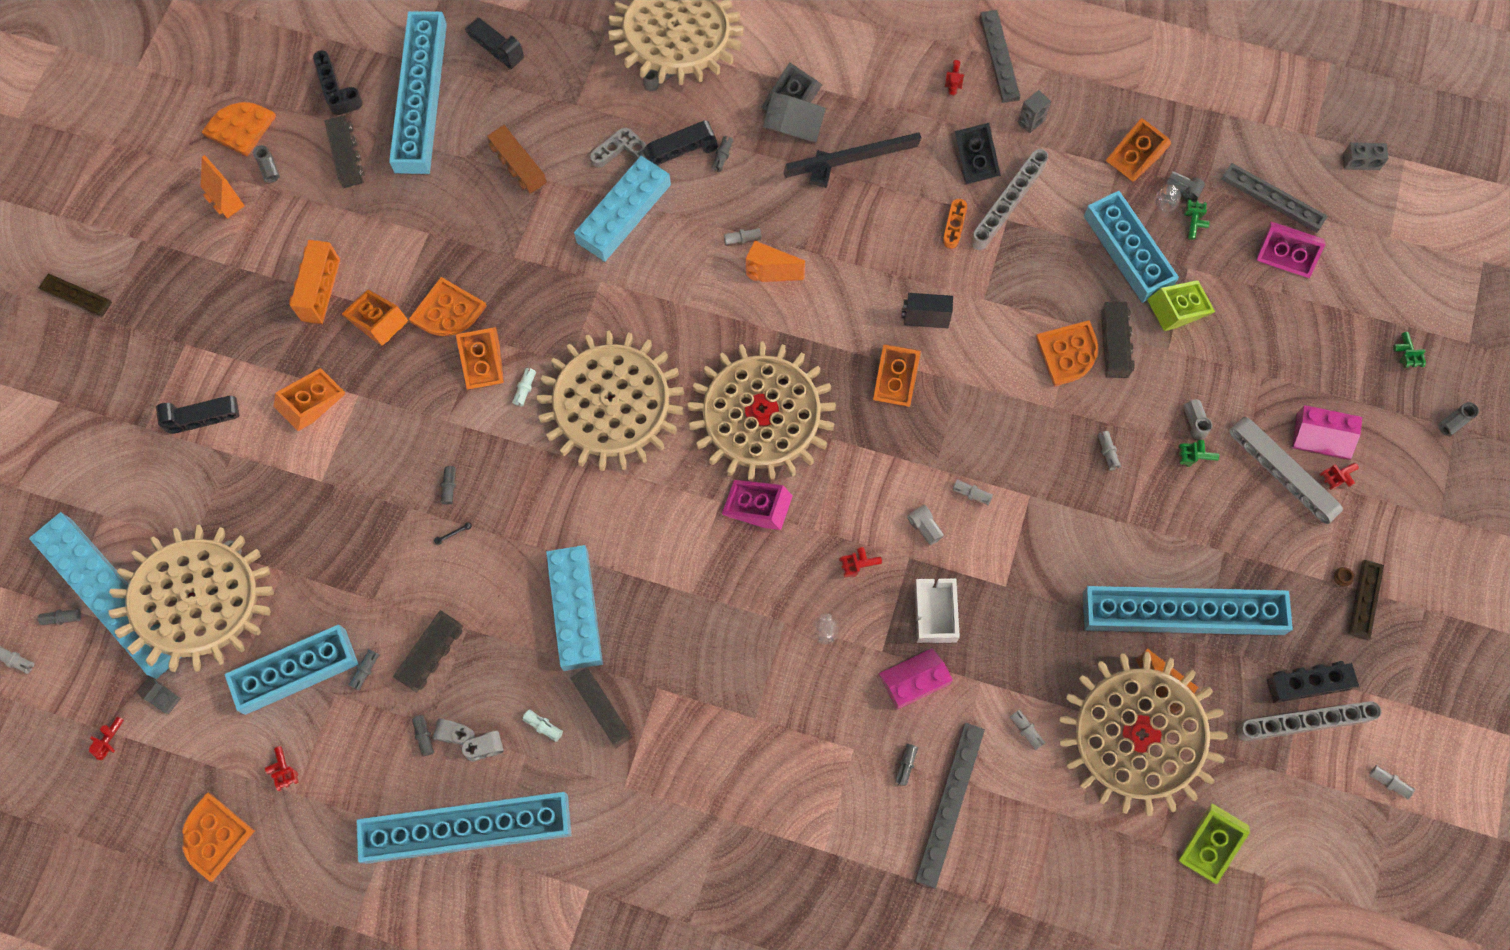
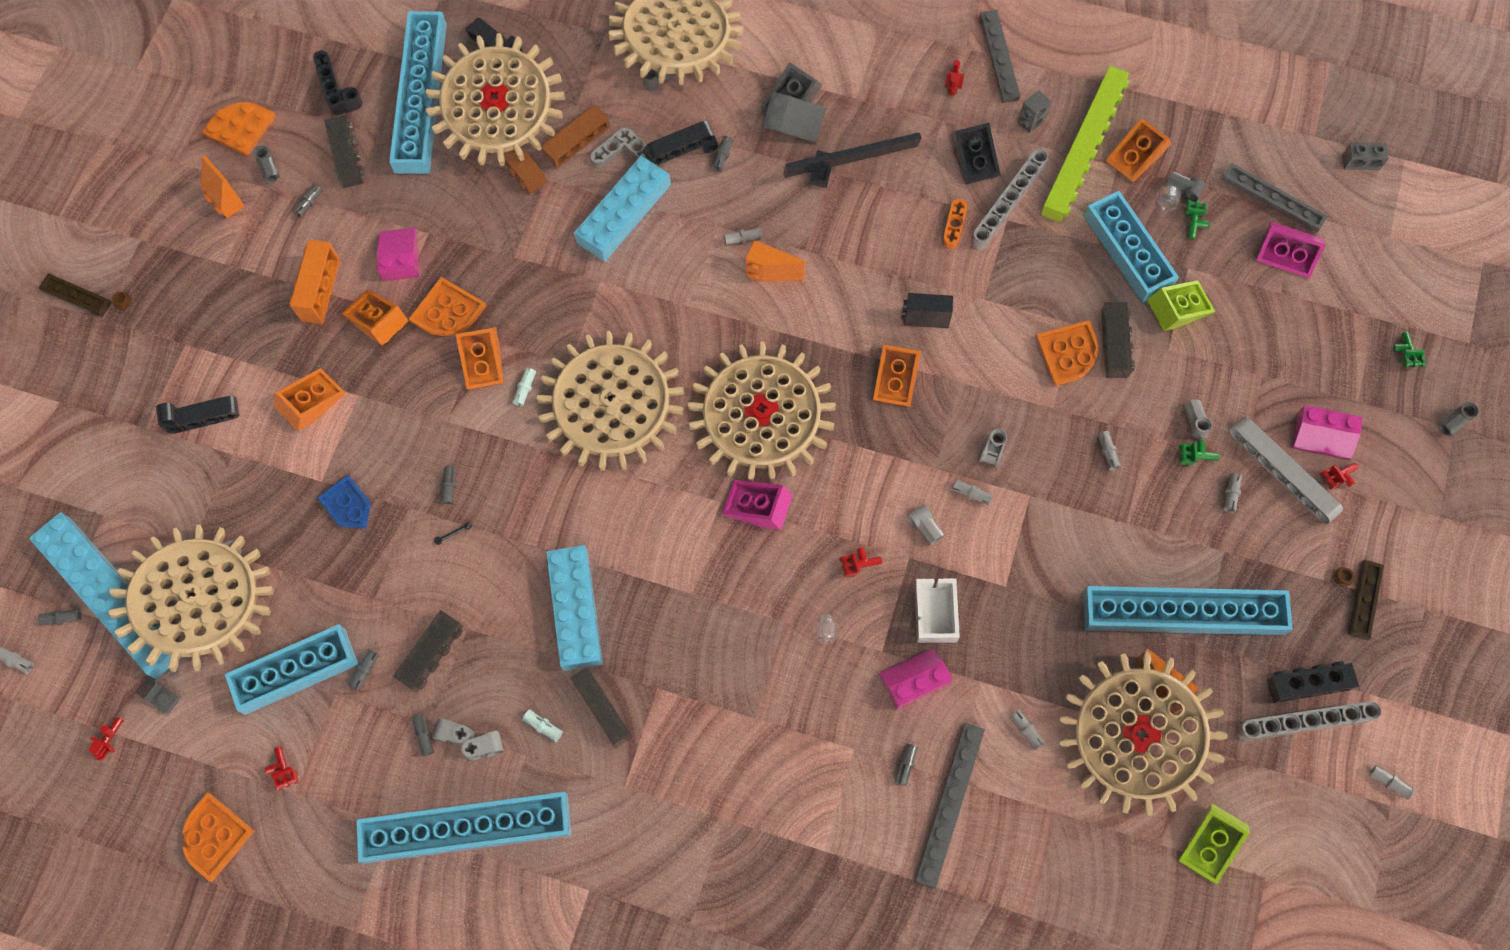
(121, 300): none -> reddish brown plate
(307, 200): none -> dark grey pin
(346, 504): none -> blue tile
(398, 254): none -> dark pink slope
(524, 128): none -> tan gear
(575, 136): none -> dark orange brick
(993, 451): none -> light grey piece
(1085, 143): none -> lime brick
(1233, 492): none -> light grey pin

